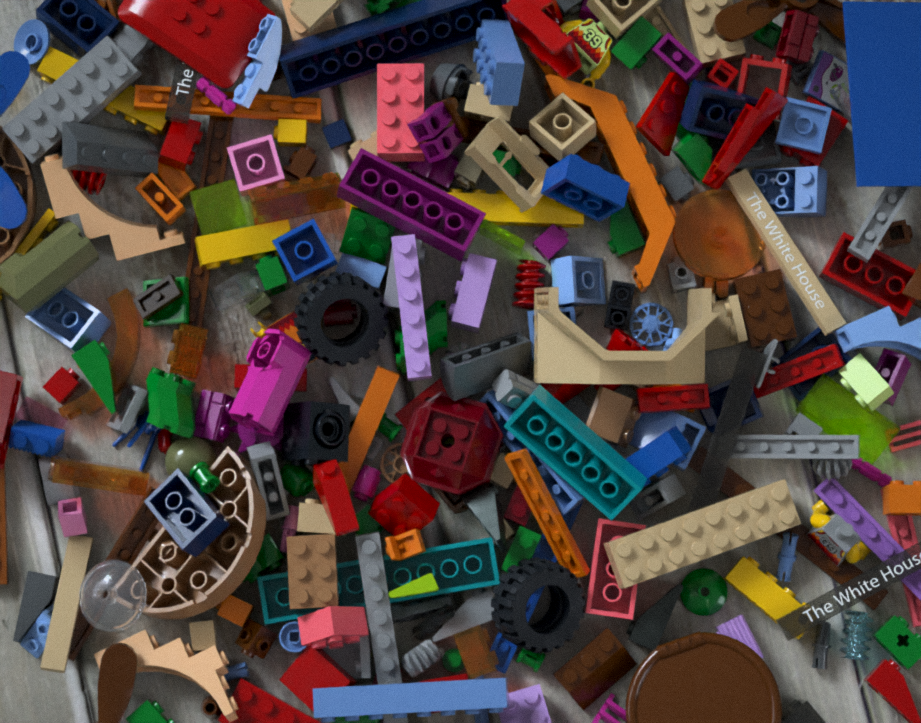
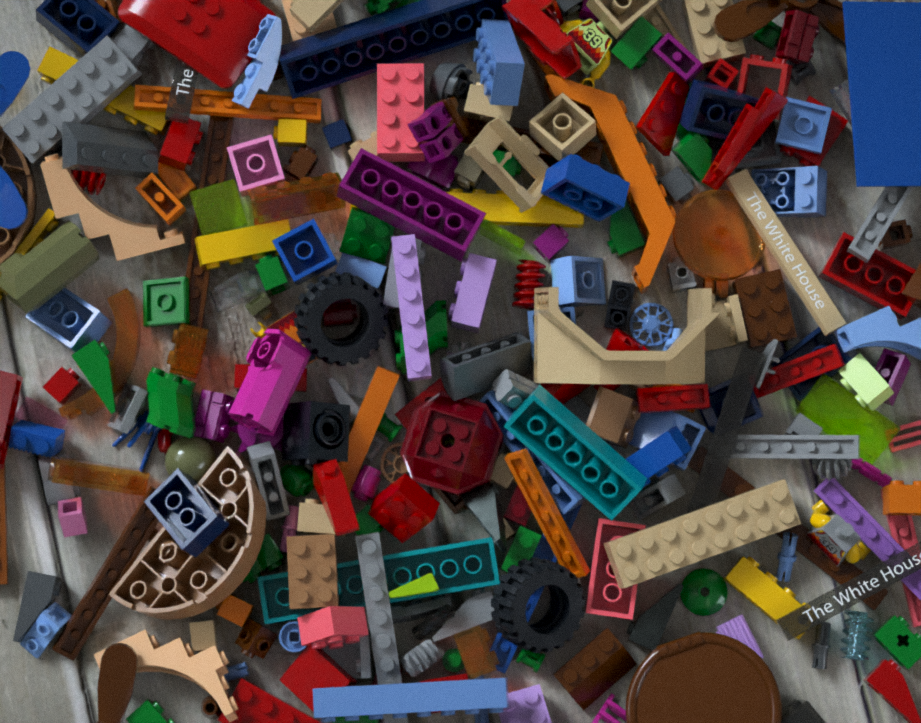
(32, 40): medium blue dish -> none
(66, 604): tan tile -> none
(124, 599): clear dish -> none
(158, 297): dark brown plate -> none
(206, 480): green bush -> none
(216, 95): dark pink axle -> none
(404, 545): orange bracket -> none
(825, 75): tile -> none

